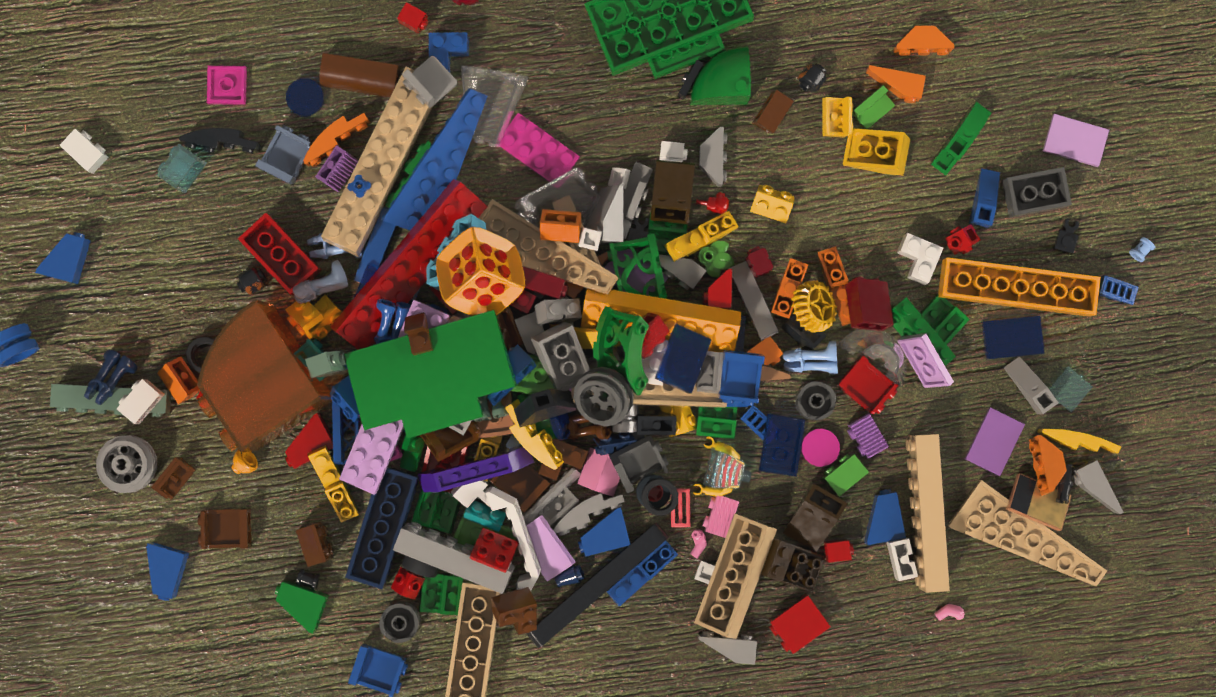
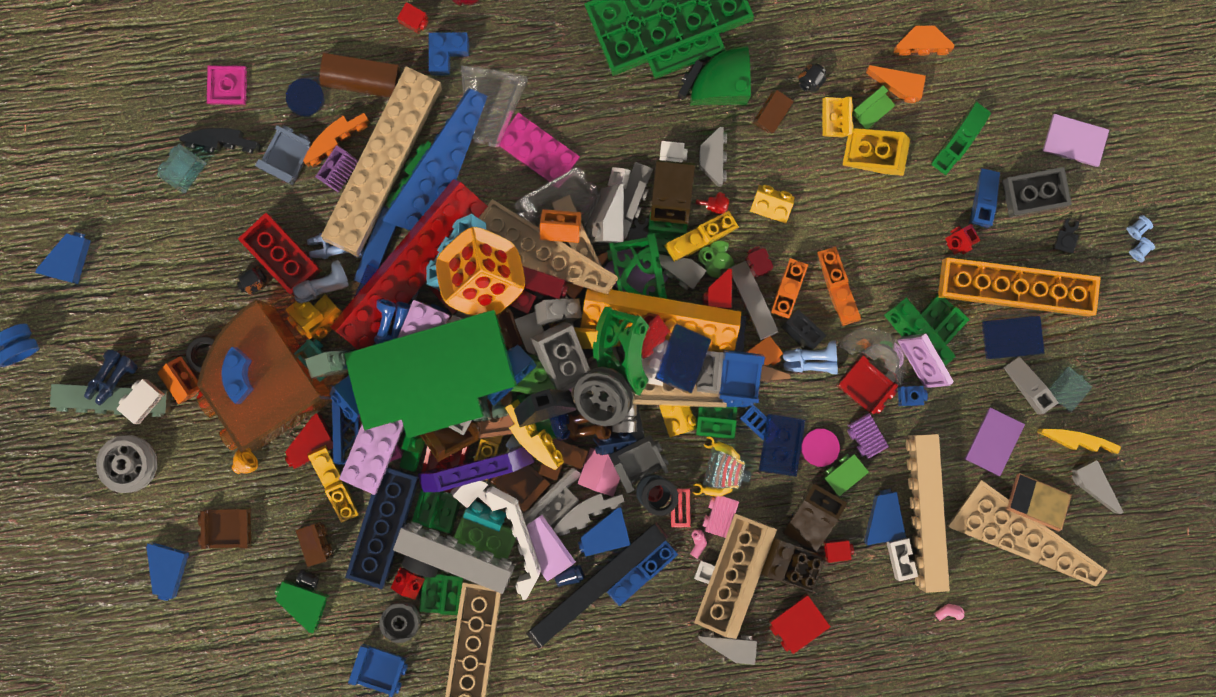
(81, 148): white brick -> none
(173, 478): reddish brown hinge -> none
(236, 375): none -> blue brick
(358, 180): blue plate -> none
(418, 333): reddish brown slope -> none
(429, 81): light grey bracket -> none
(494, 550): red bracket -> none
(516, 609): reddish brown brick -> none
(589, 238): white slope -> none
(656, 424): black slope -> none
(814, 306): yellow gear -> none
(826, 401): dark grey brick -> none
(869, 304): dark red brick -> none
(905, 399): none -> blue brick
(924, 255): white brick -> none
(1047, 463): orange slope -> none
(1065, 485): black pin -> none
(1104, 280): blue slope -> none
(1139, 227): none -> light blue bush

